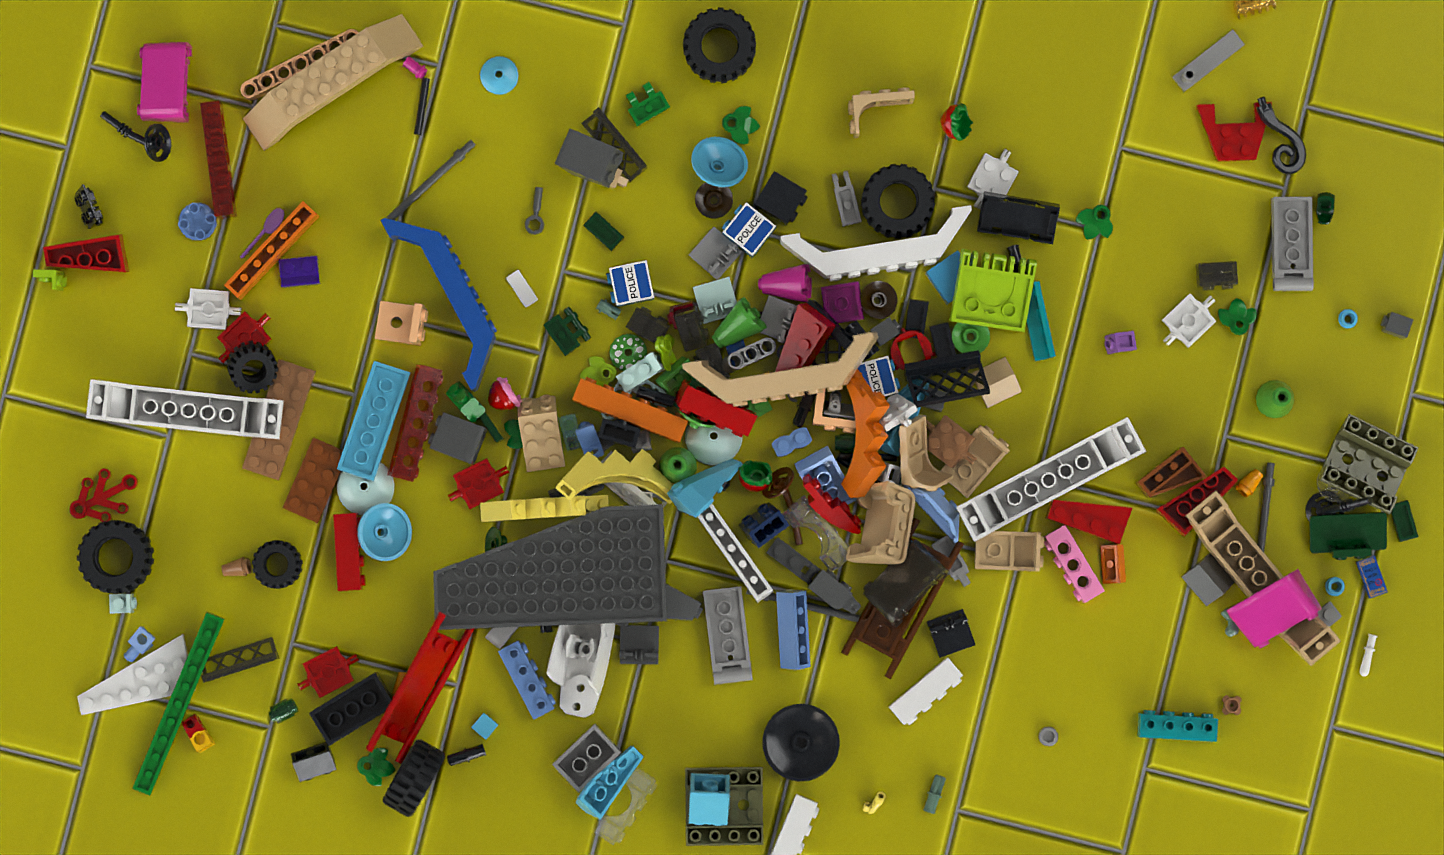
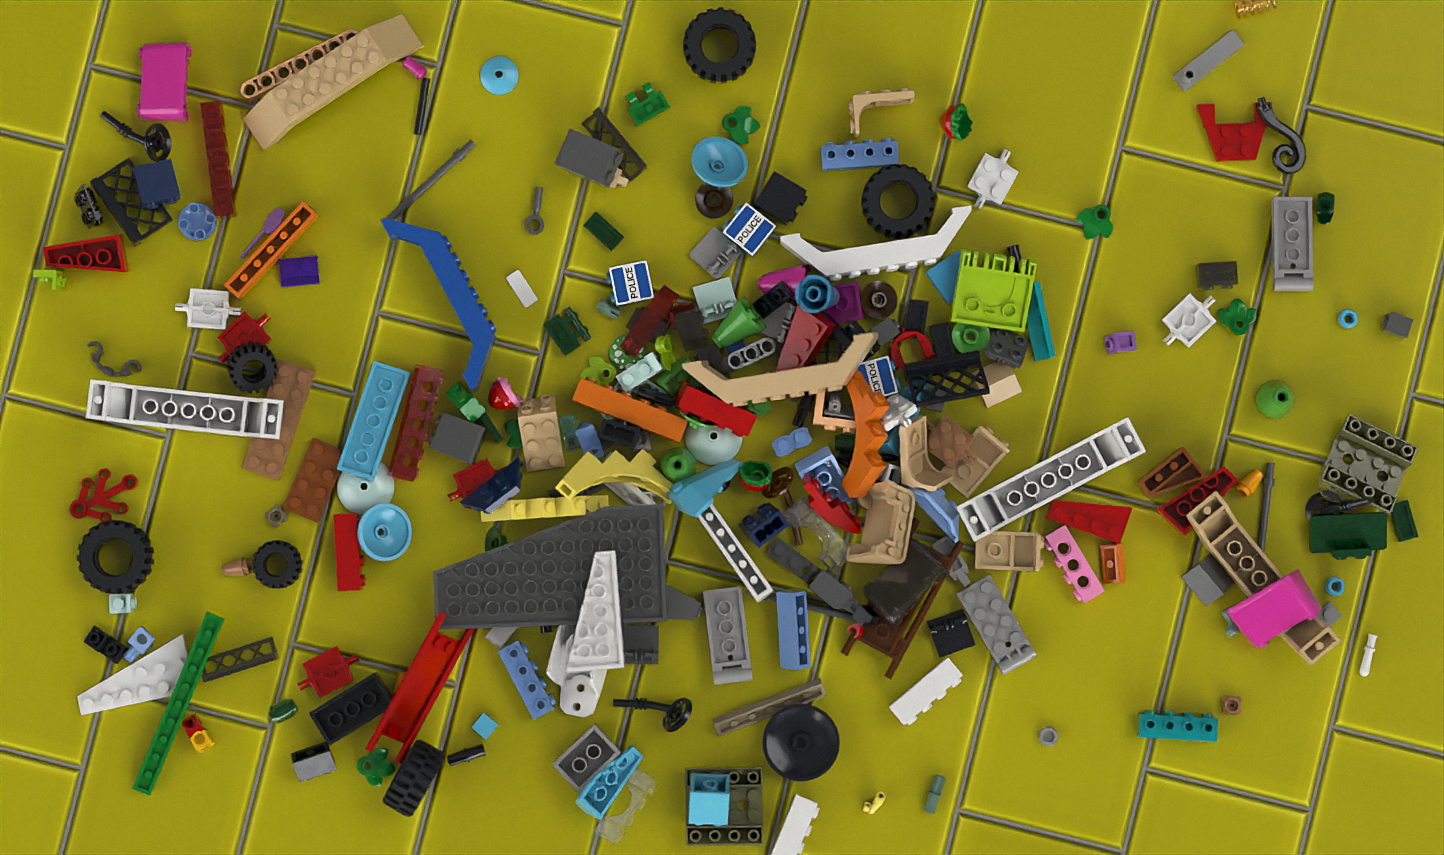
(105, 644): none -> black slope
(107, 370): none -> dark grey piece
(118, 212): none -> black fence
(156, 184): none -> dark blue brick
(281, 516): none -> dark tan plate
(412, 325): light nougat bracket -> none
(496, 490): none -> dark blue wing
(599, 630): none -> white wing
(649, 321): none -> clear red slope
(671, 711): none -> black dish
(768, 707): none -> dark tan plate
(772, 299): none -> black slope
(816, 294): none -> dark azure cone
(846, 201): light grey hinge -> none
(859, 155): none -> medium blue brick
(864, 616): none -> black piece
(996, 624): none -> light grey hinge
(1007, 347): none -> dark grey hinge
(1018, 217): black piece -> none
(1371, 577): blue tile -> none

